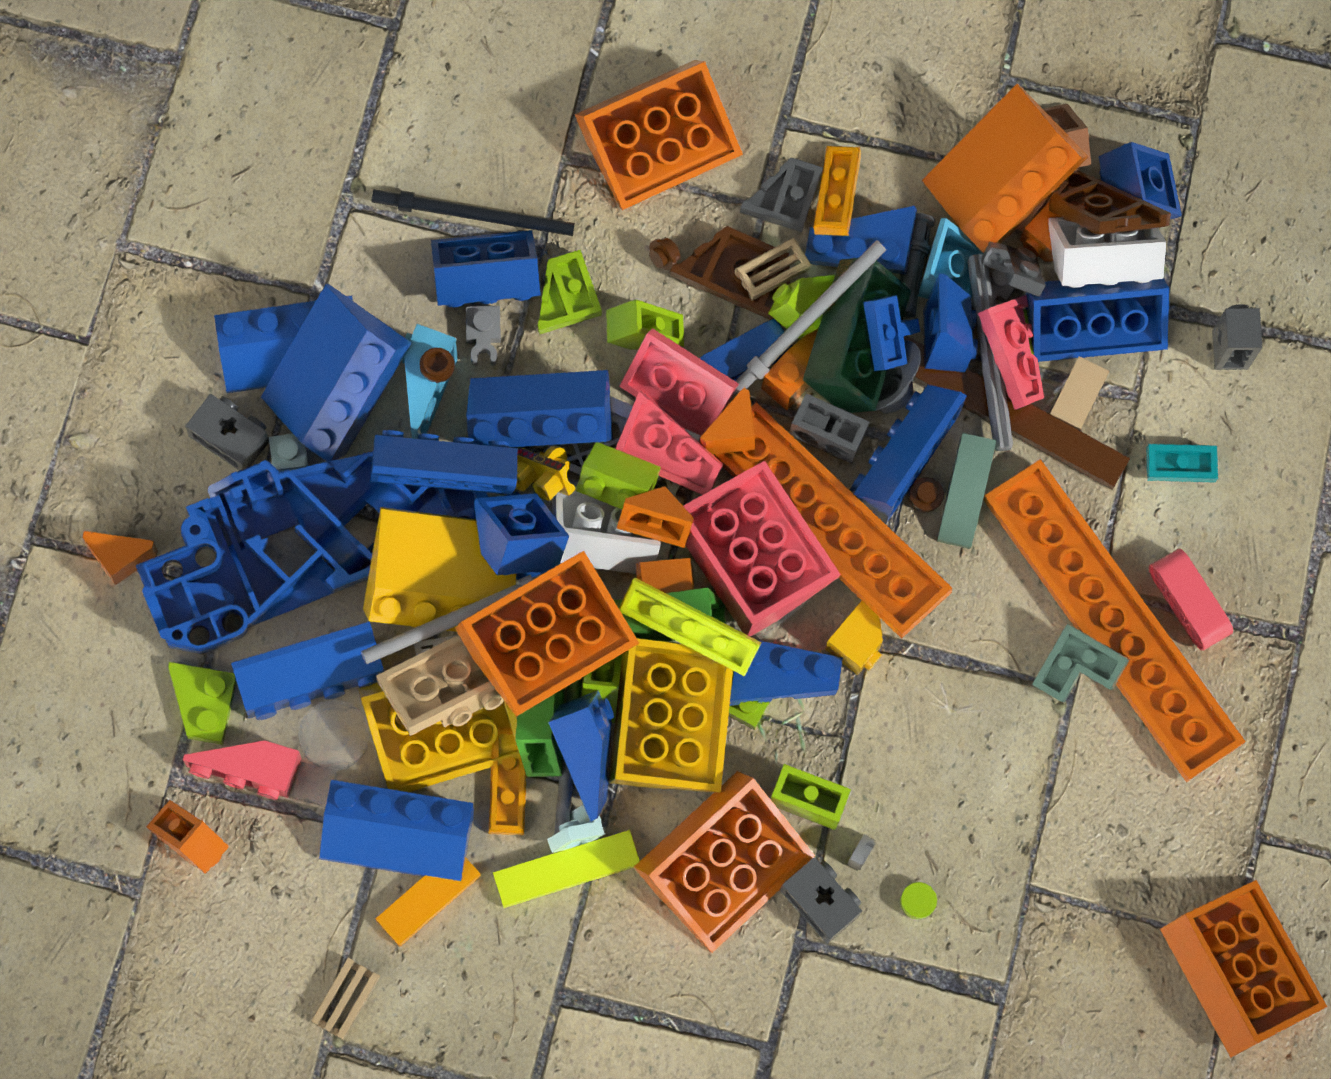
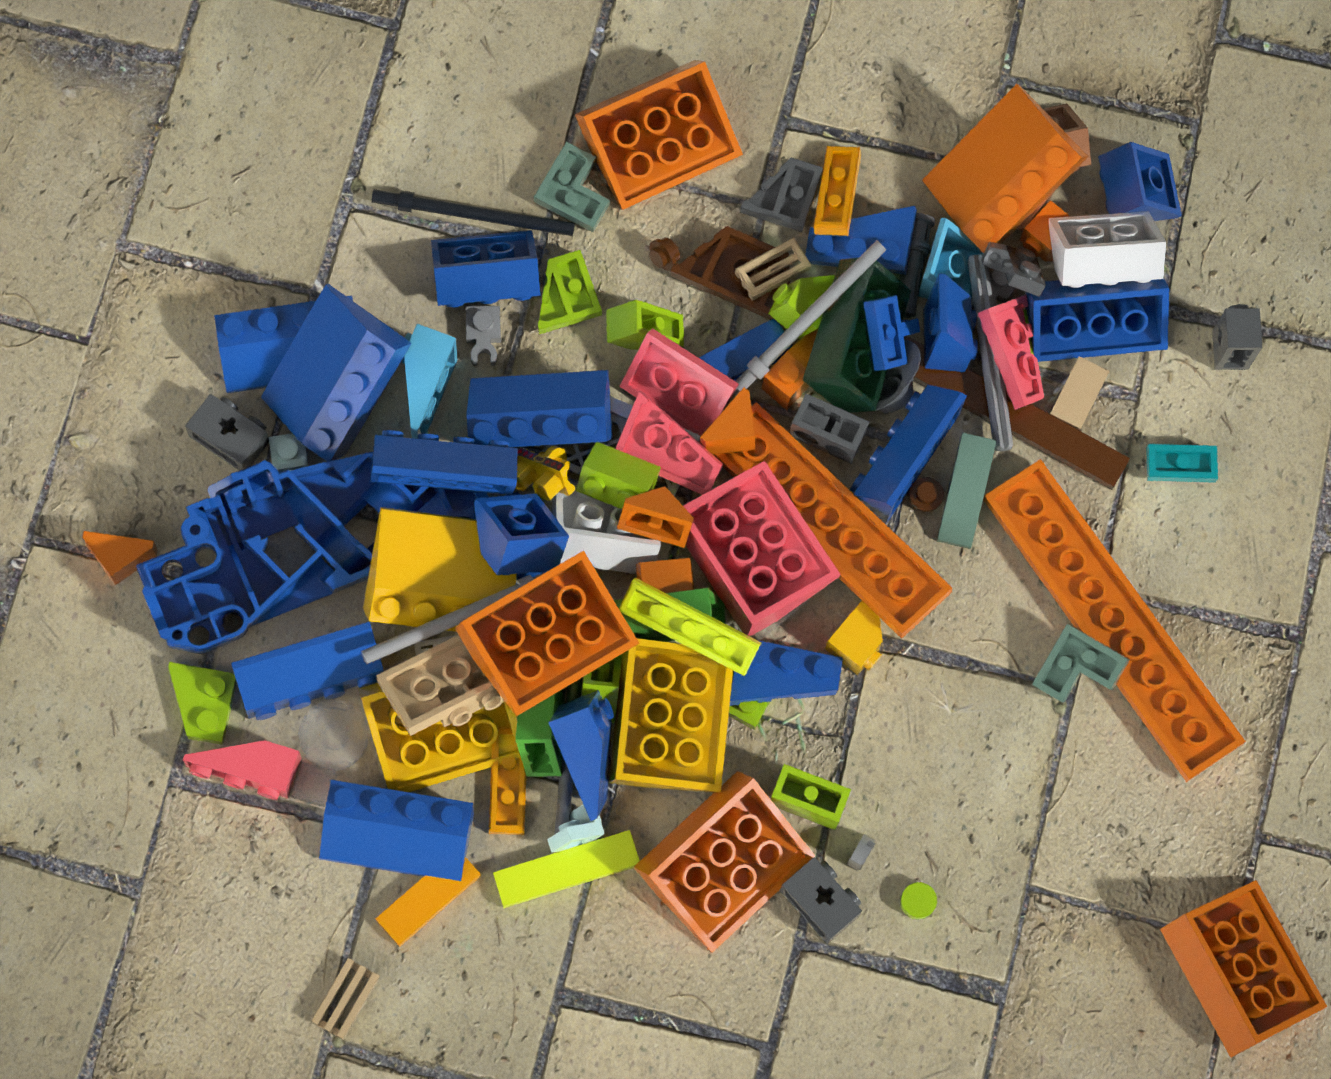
(188, 836): orange slope -> none
(437, 365): reddish brown plate -> none
(564, 191): none -> sand green plate
(1104, 207): reddish brown wing -> none
(1190, 599): coral beam -> none

